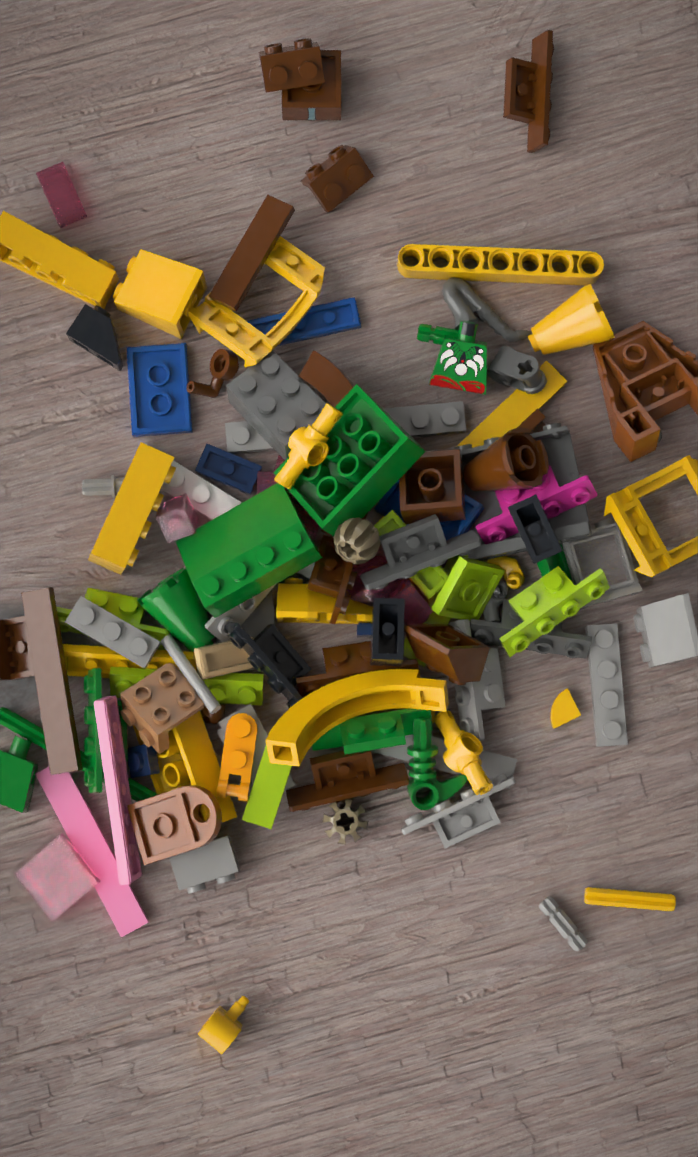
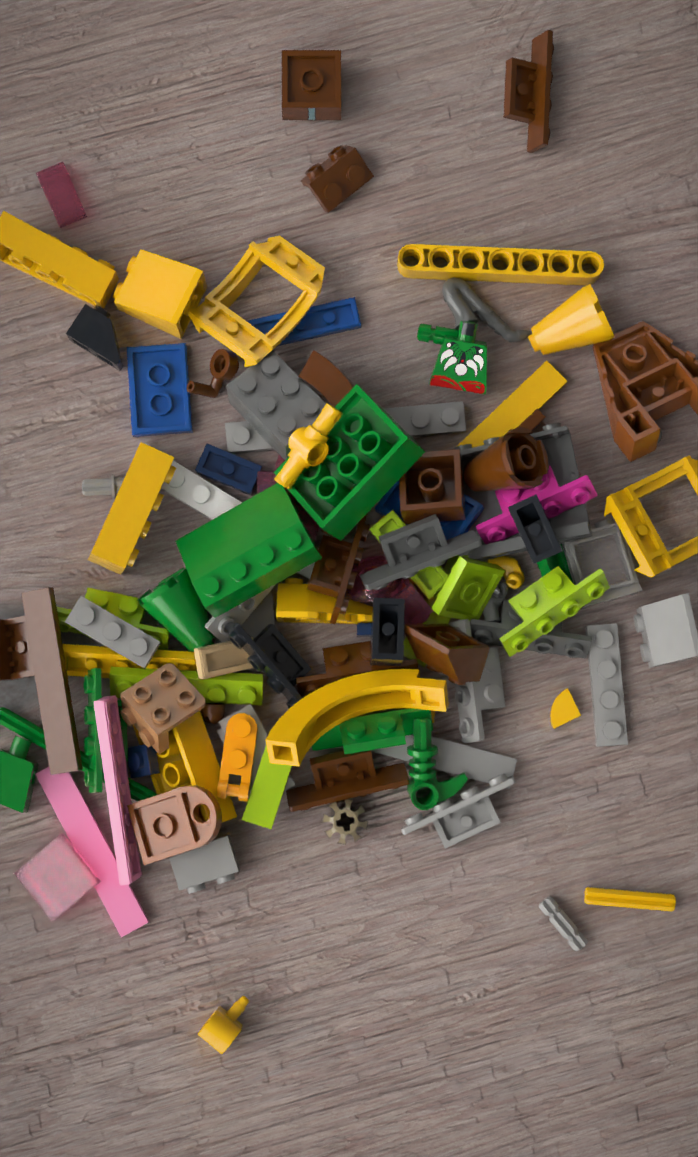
(177, 518): clear pink brick -> none
(191, 674): light grey bar -> none
(252, 253): reddish brown tile -> none
(291, 65): reddish brown bracket -> none
(356, 540): dark tan piece -> none
(463, 752): yellow pin -> none
(517, 371): dark grey piece -> none

